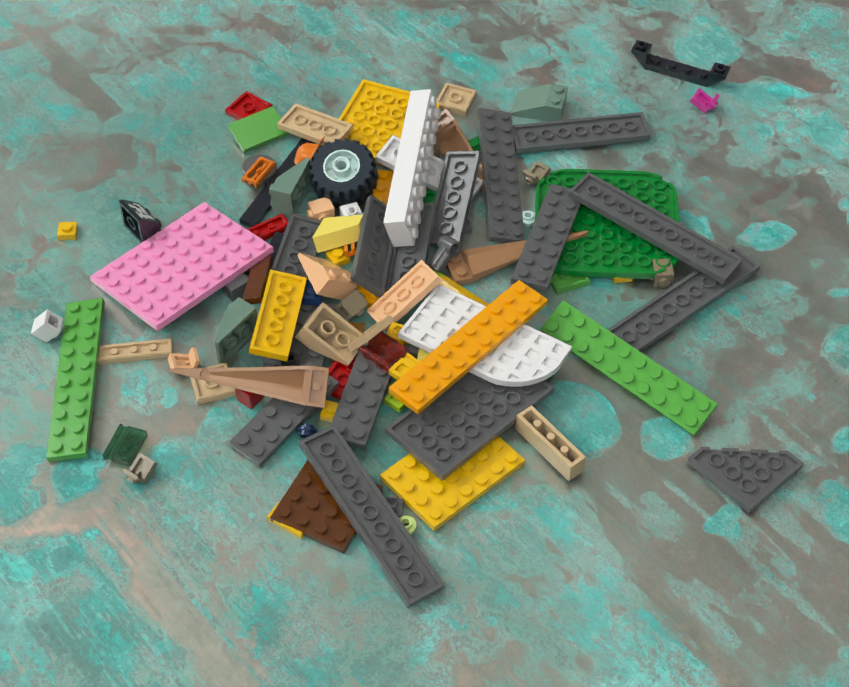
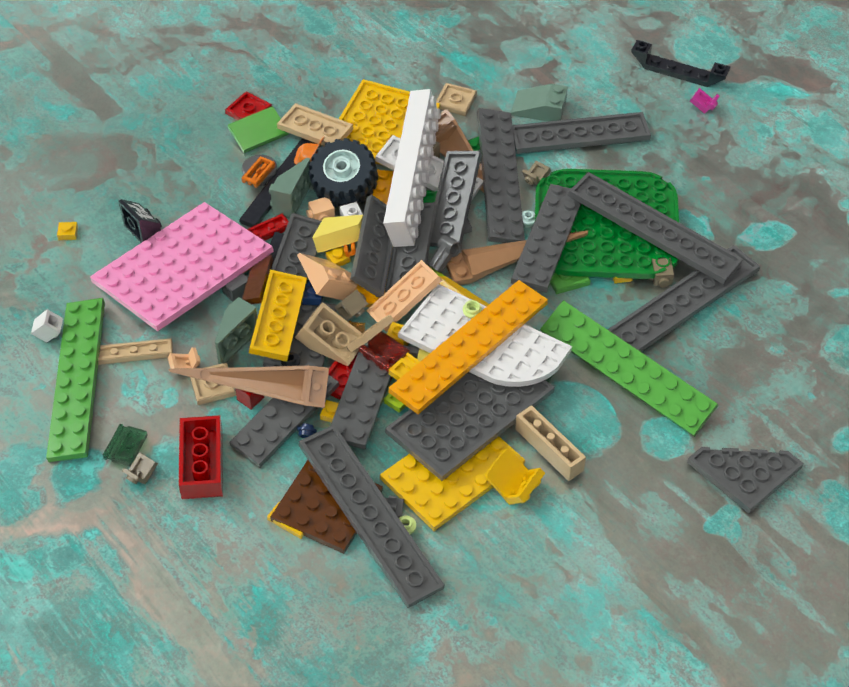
(201, 457): none -> red brick
(471, 308): none -> yellowish green plate
(512, 478): none -> yellow bracket

